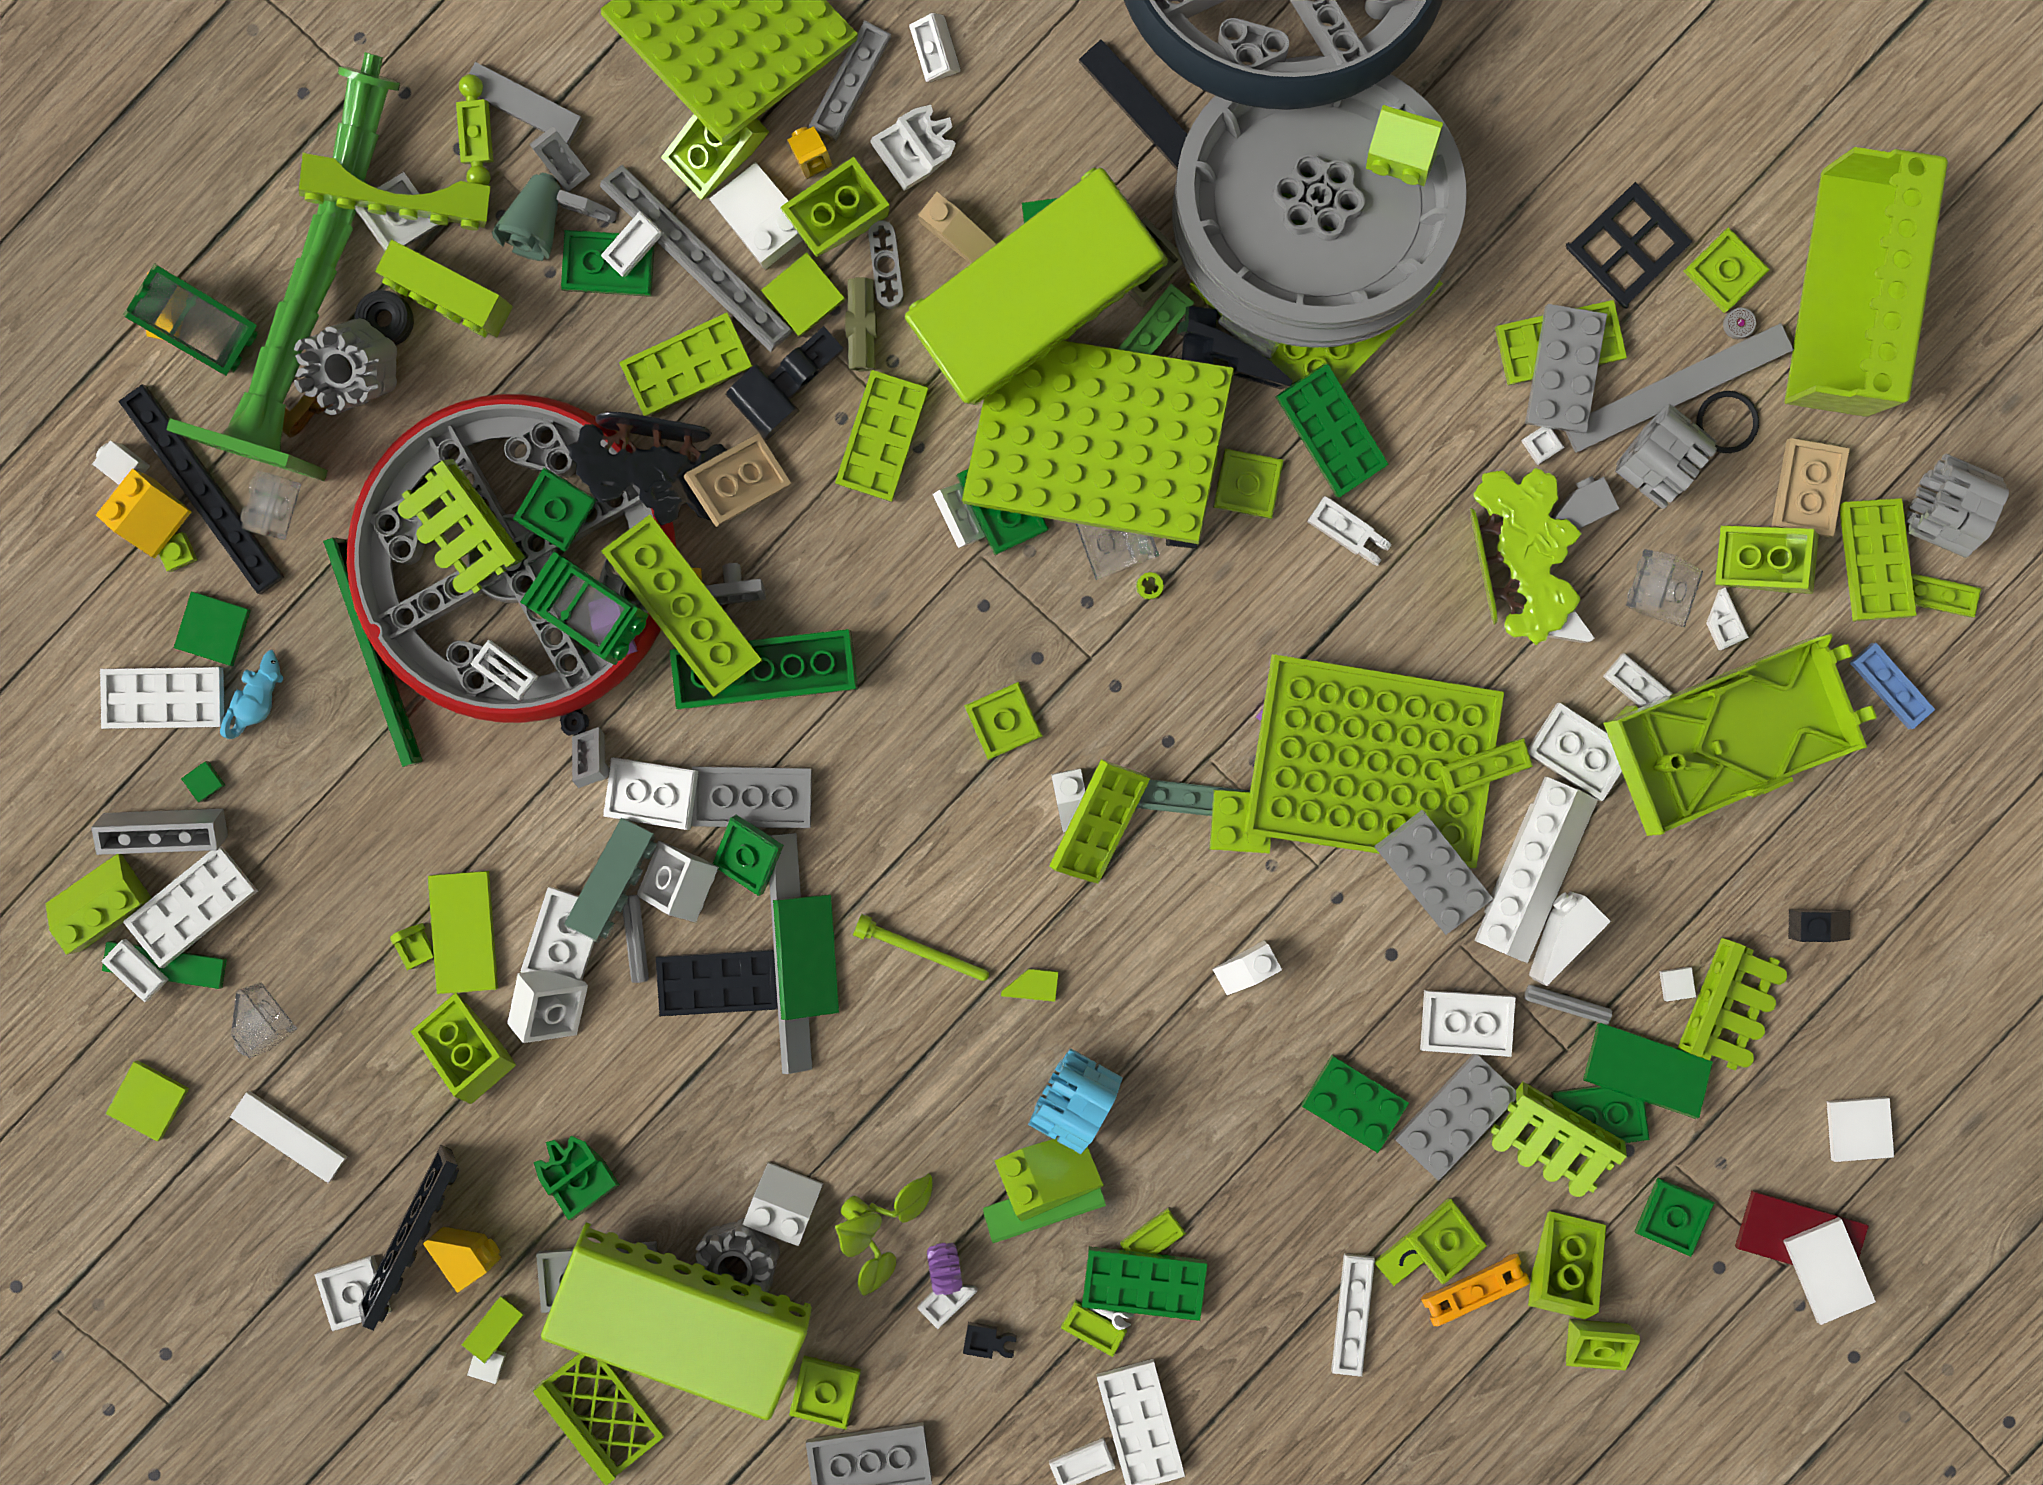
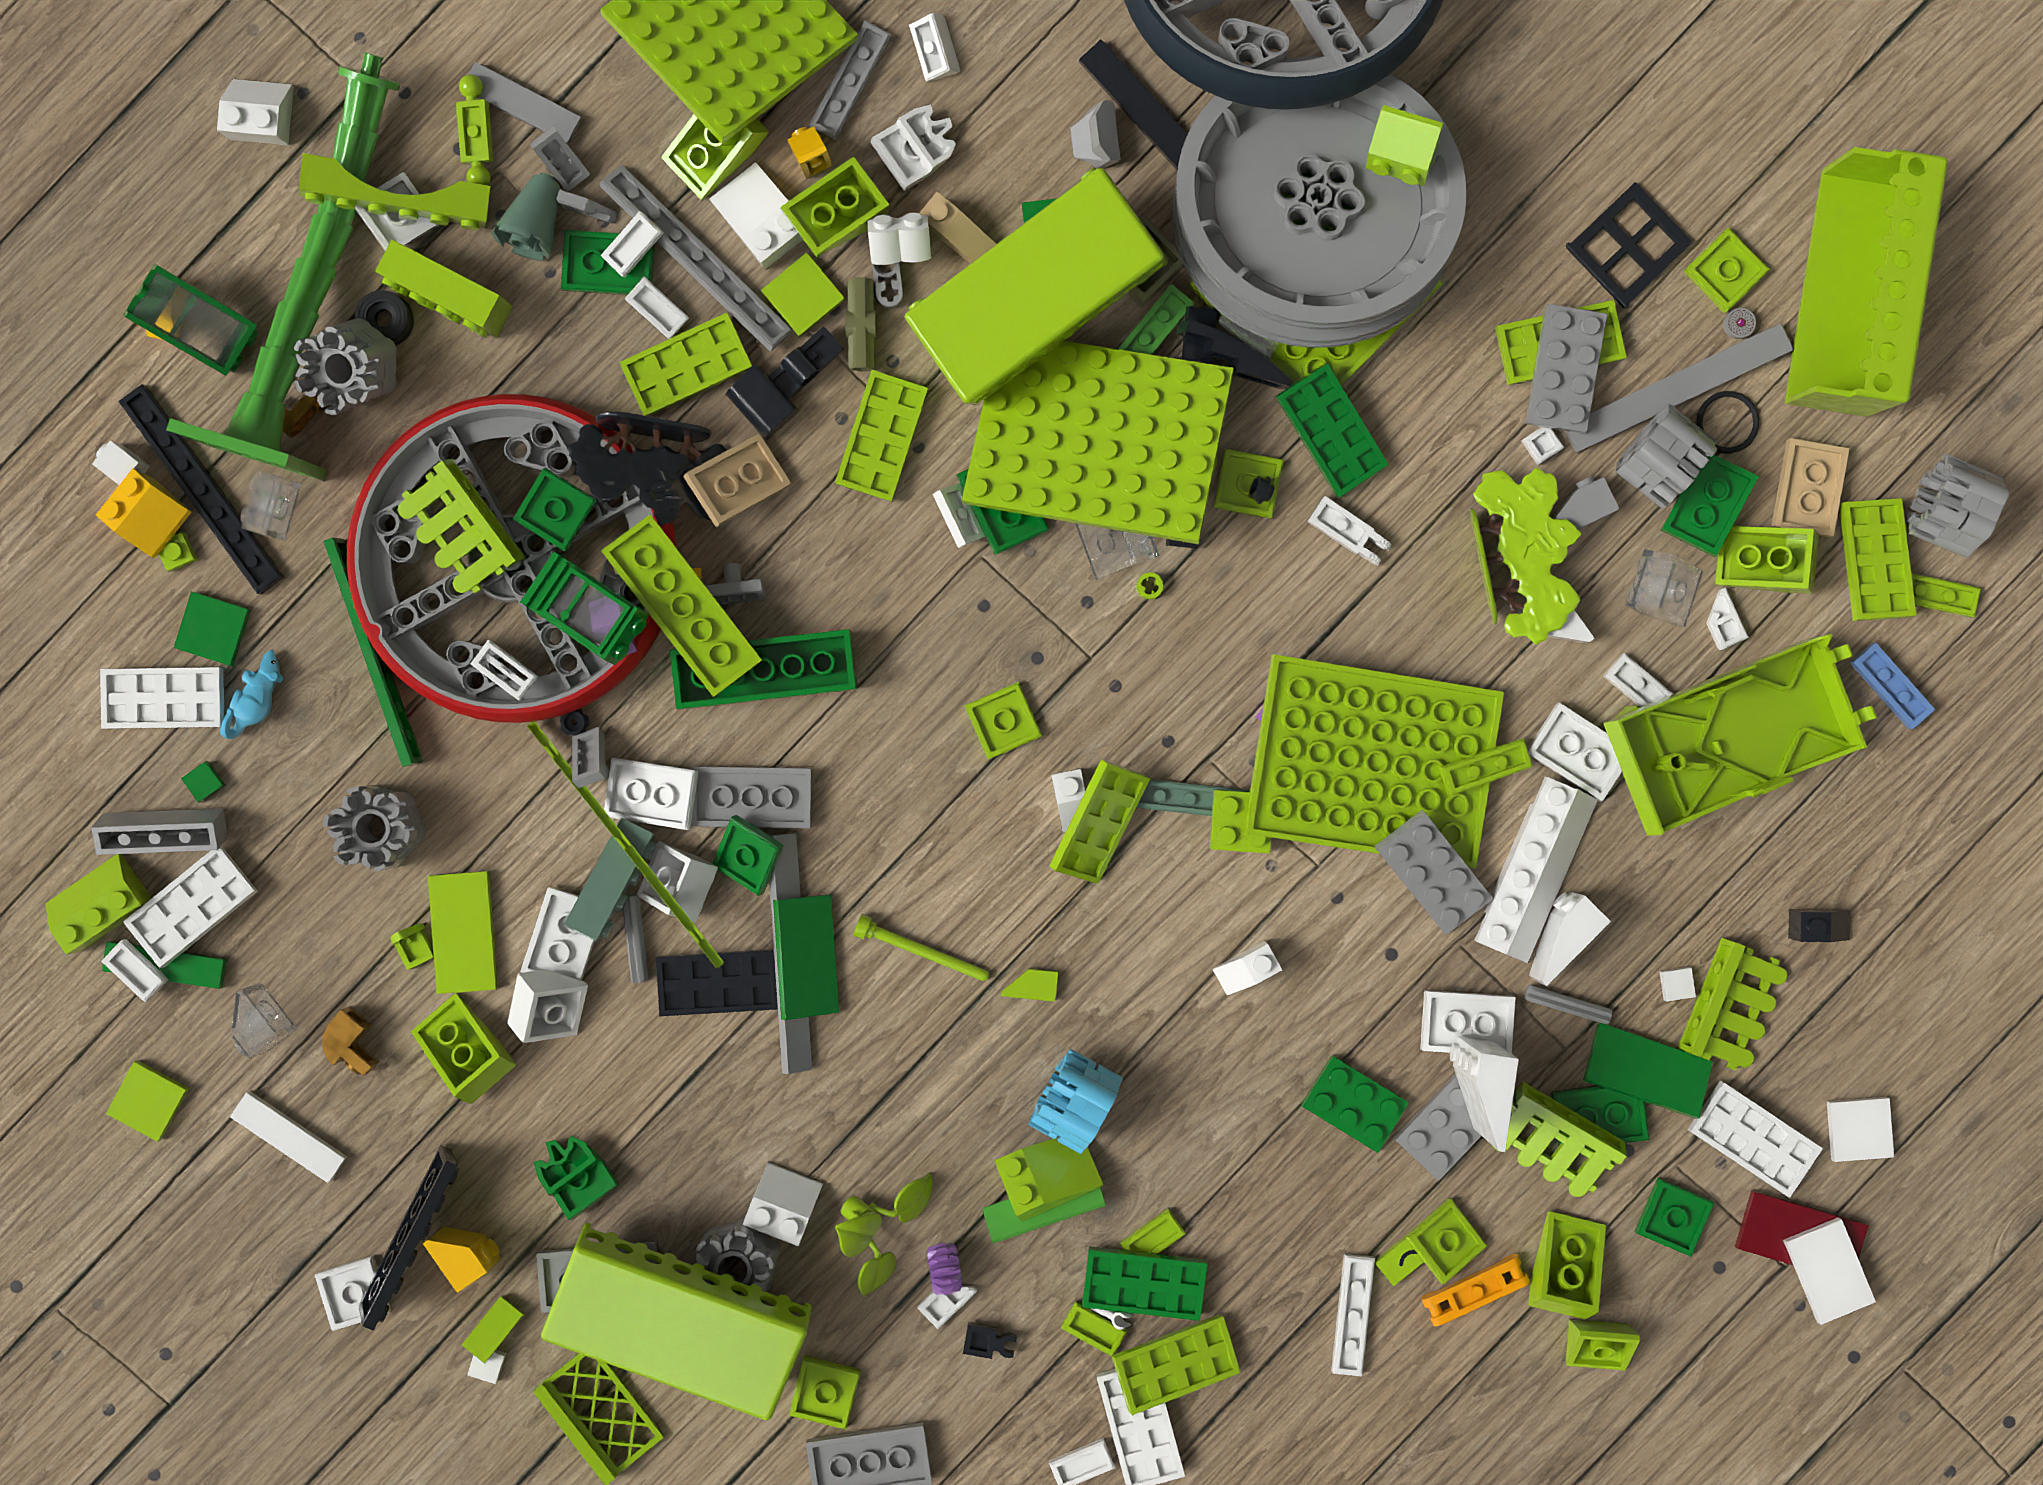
(256, 112): none -> white slope
(342, 1039): none -> pearl gold brick
(352, 827): none -> light grey piece
(627, 847): none -> lime piece
(656, 308): none -> white tile
(899, 239): none -> white brick
(1096, 136): none -> light grey slope
(1175, 1364): none -> lime plate
(1261, 489): none -> black plate
(1487, 1085): none -> white slope
(1710, 505): none -> green plate
(1755, 1139): none -> white plate

